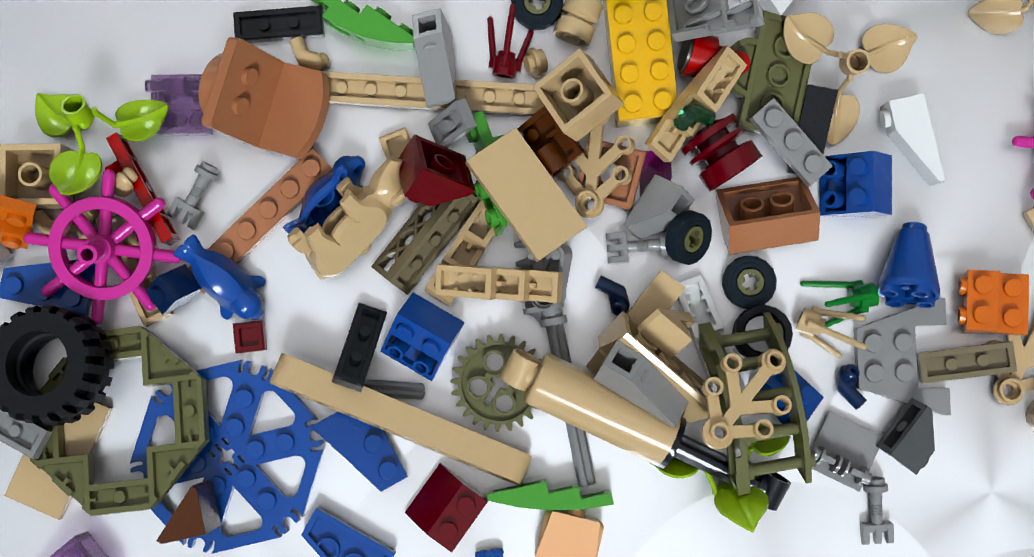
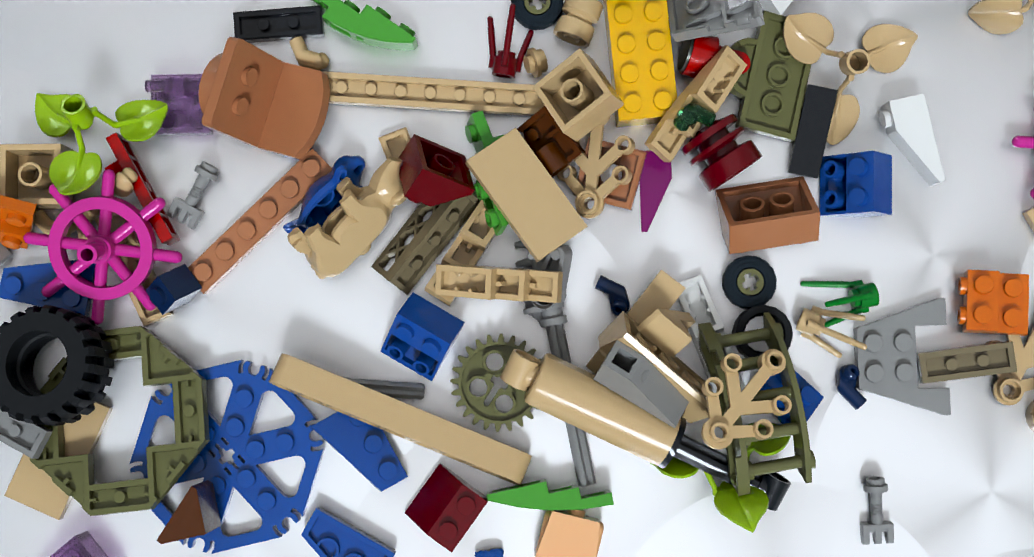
(223, 280): blue animal -> none
(249, 336): dark red tile -> none
(359, 347): black tile -> none
(435, 57): light grey slope -> none
(452, 123): light grey plate -> none
(625, 247): light grey hinge -> none
(657, 207): light grey slope -> none
(688, 237): black bush -> none
(790, 142): light grey plate -> none
(845, 451): light grey hinge -> none
(910, 269): blue cone -> none
(911, 437): dark grey slope -> none

